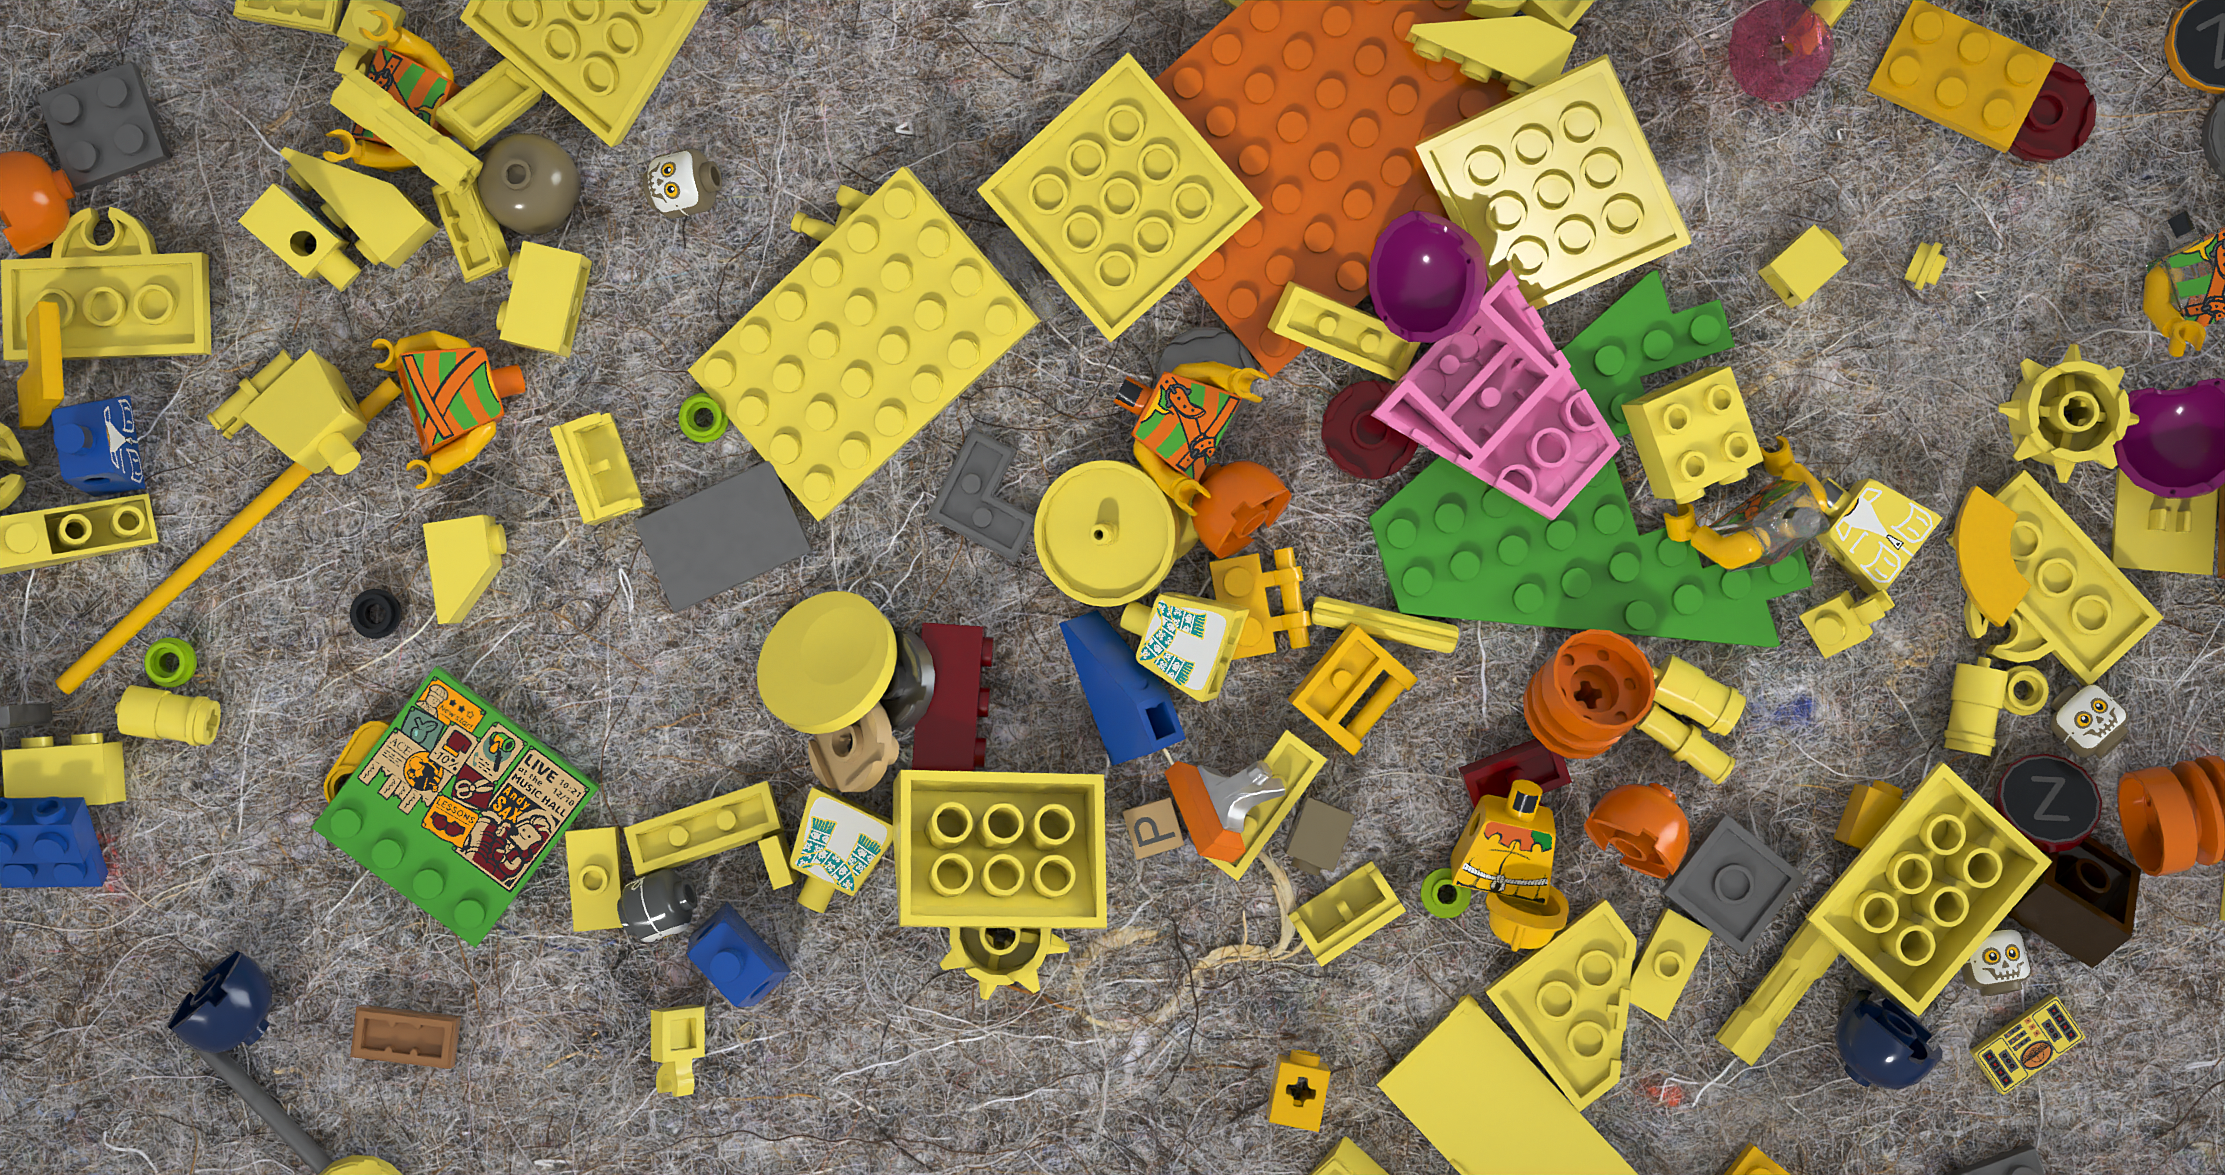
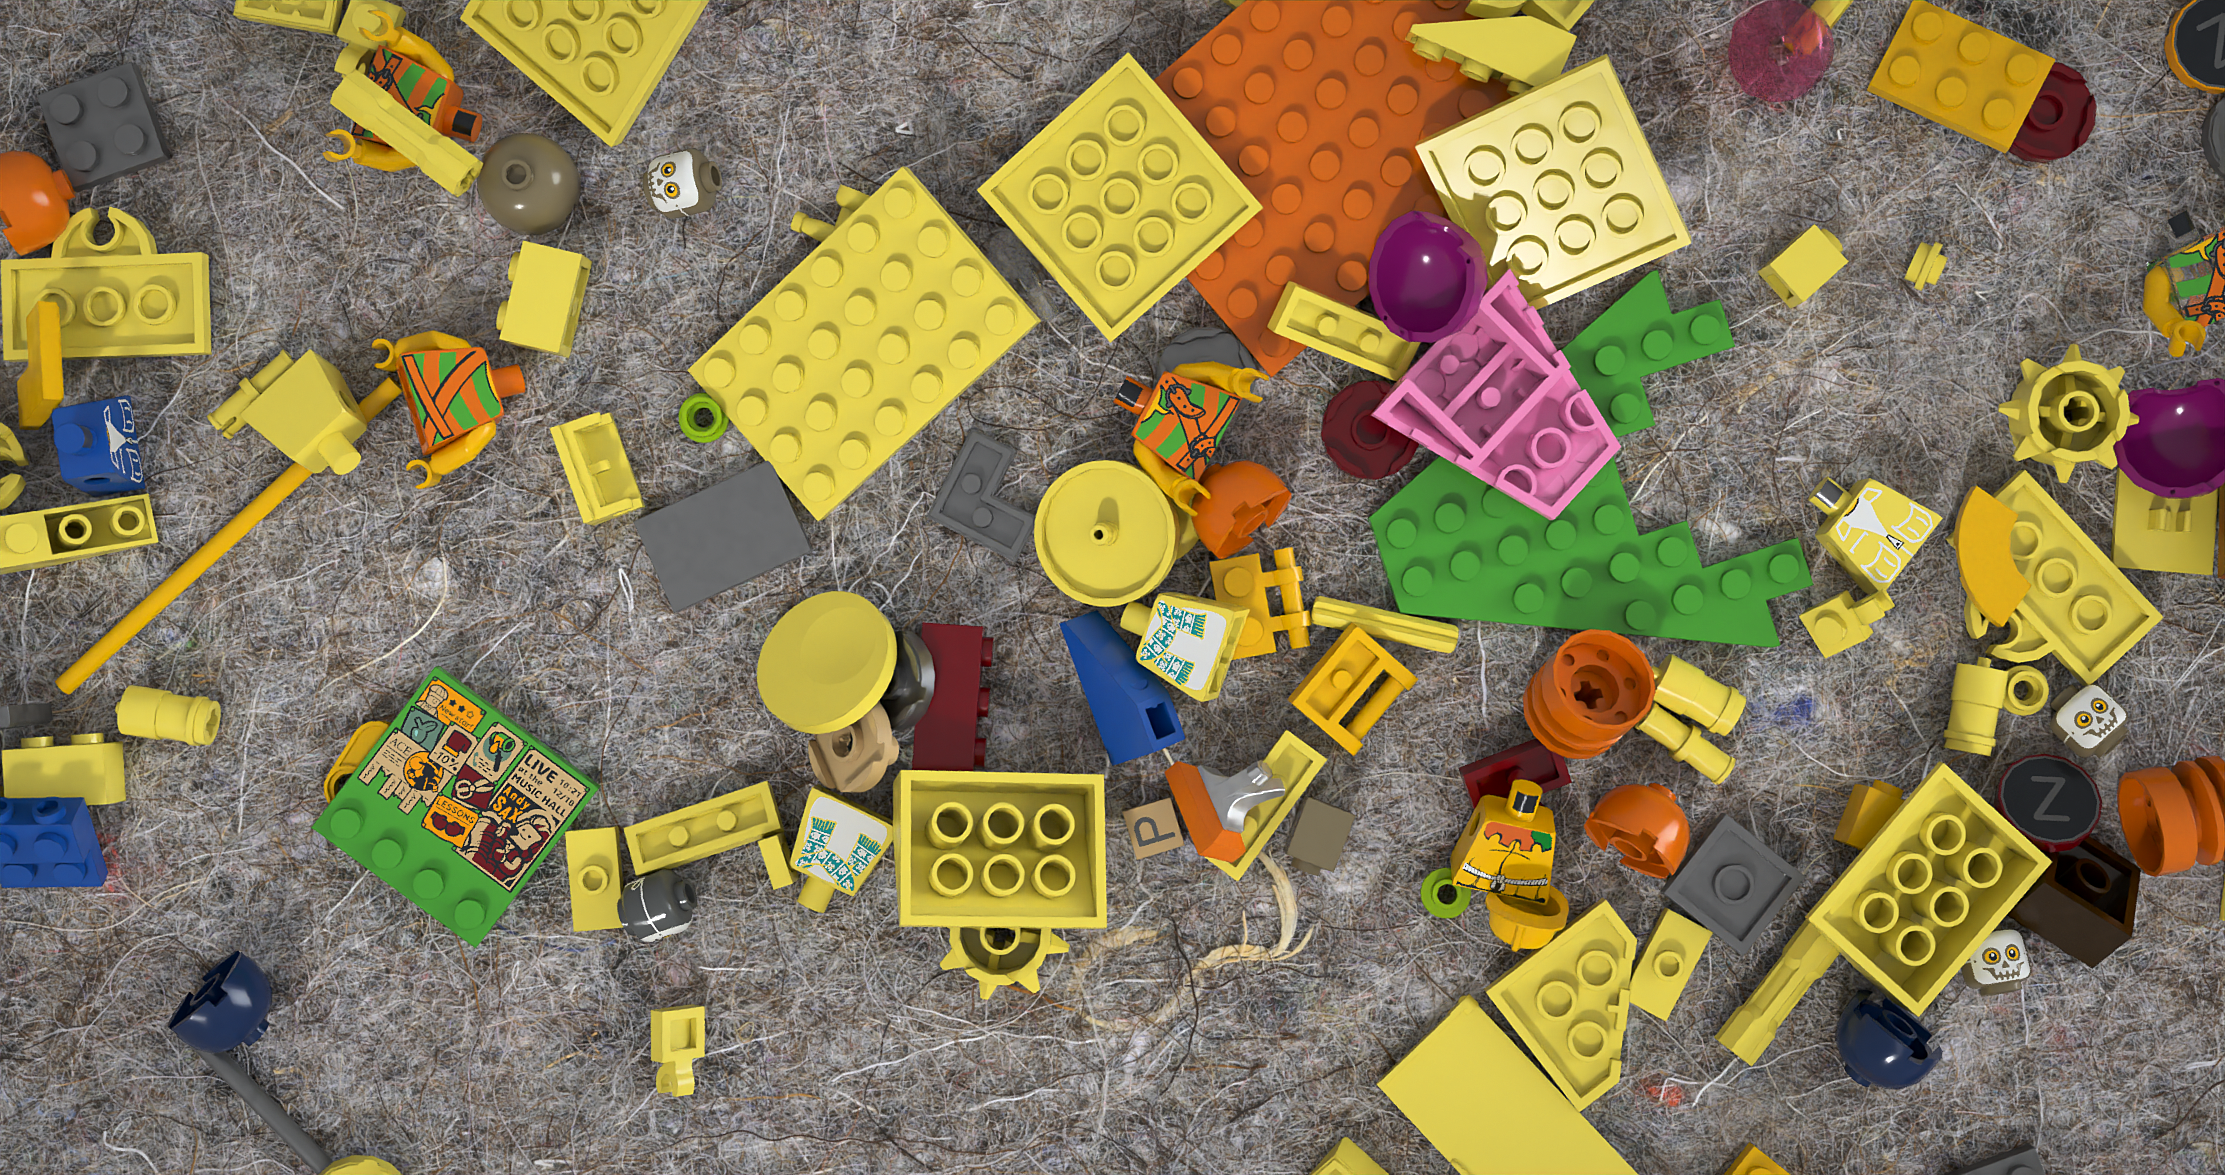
(156, 662): lime plate -> none
(286, 222): light yellow torso -> none
(361, 609): black plate -> none
(378, 212): light yellow slope -> none
(405, 1036): medium nougat plate -> none
(462, 562): light yellow slope -> none
(472, 233): light yellow plate -> none
(488, 104): light yellow tile -> none
(735, 958): blue torso -> none
(1308, 1108): yellow brick -> none
(1346, 913): light yellow hinge -> none
(1693, 434): light yellow brick -> none
(1764, 525): torso -> none
(2027, 1044): tile -> none

